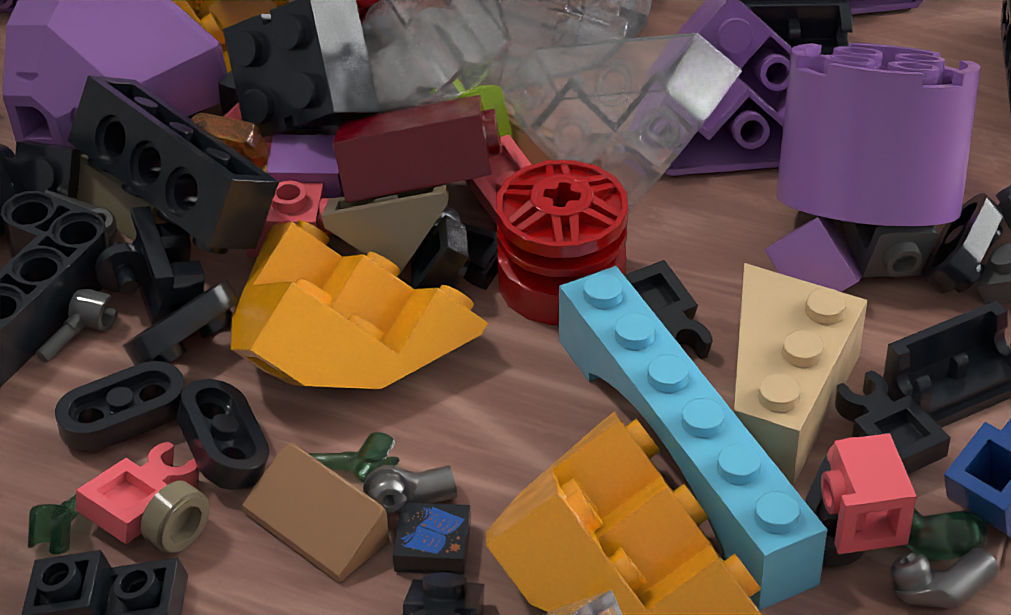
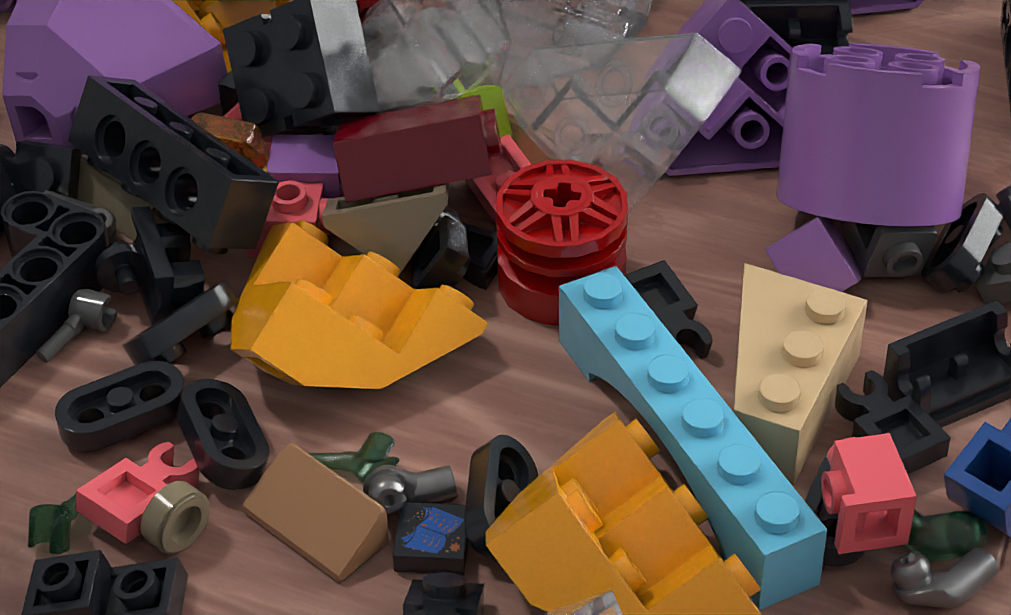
(495, 478): none -> black plate

